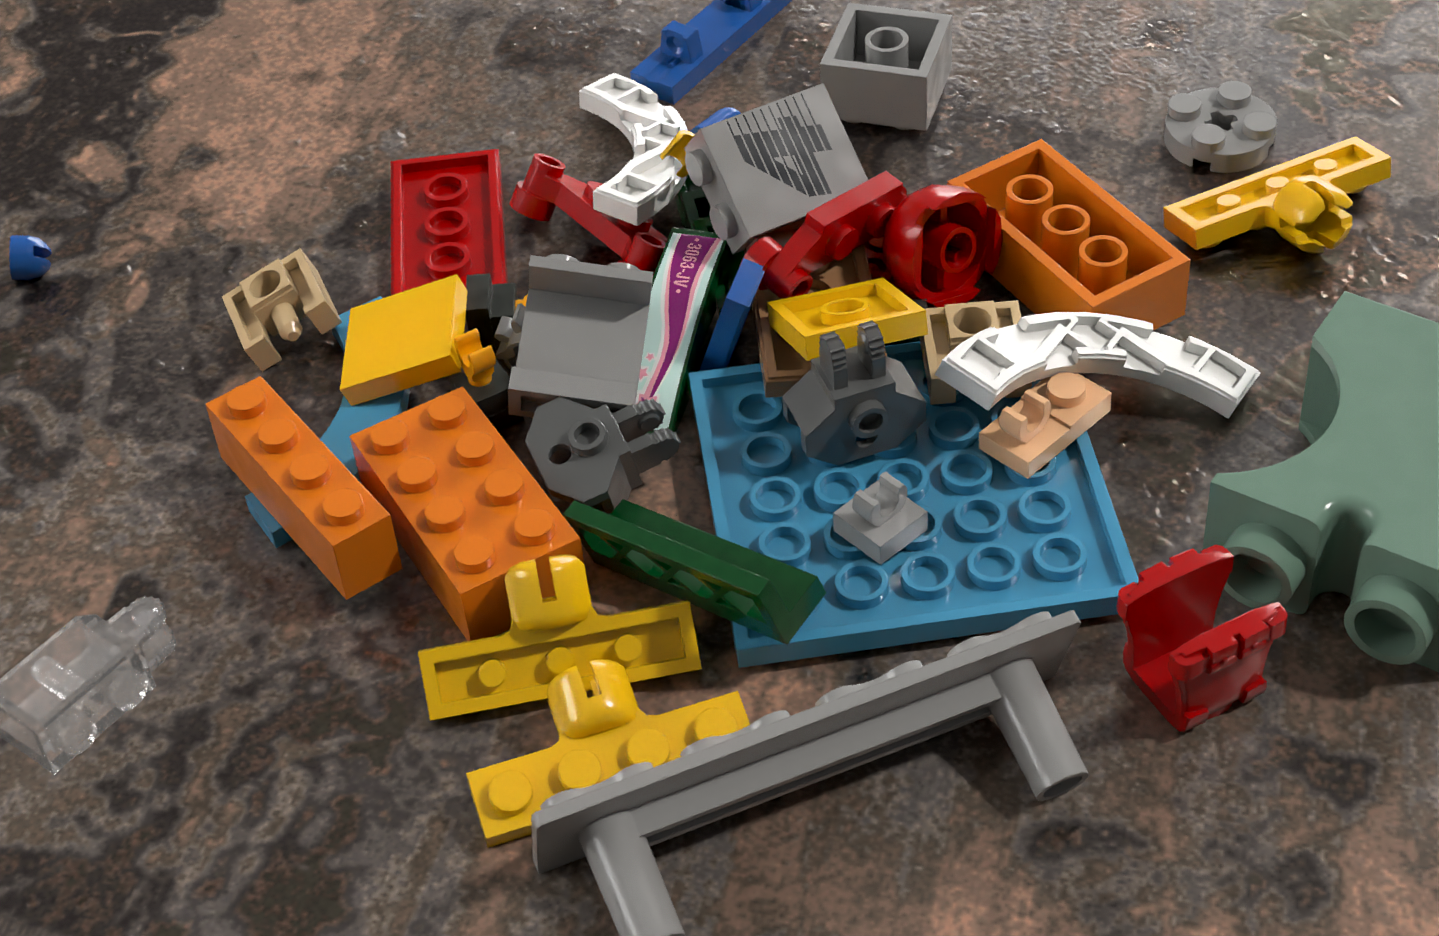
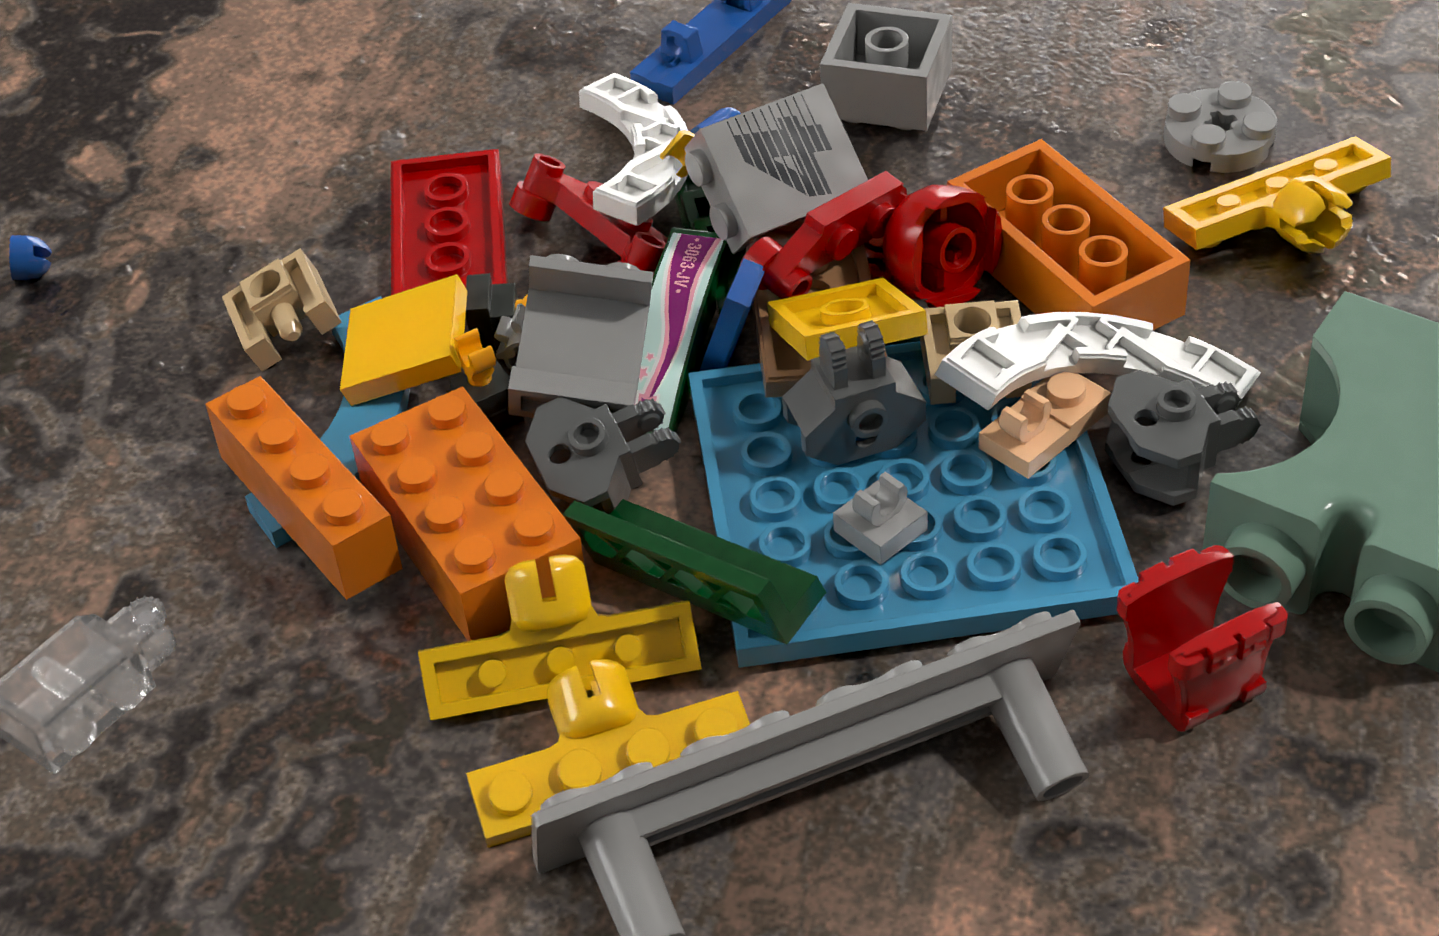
(1174, 429): none -> dark grey hinge

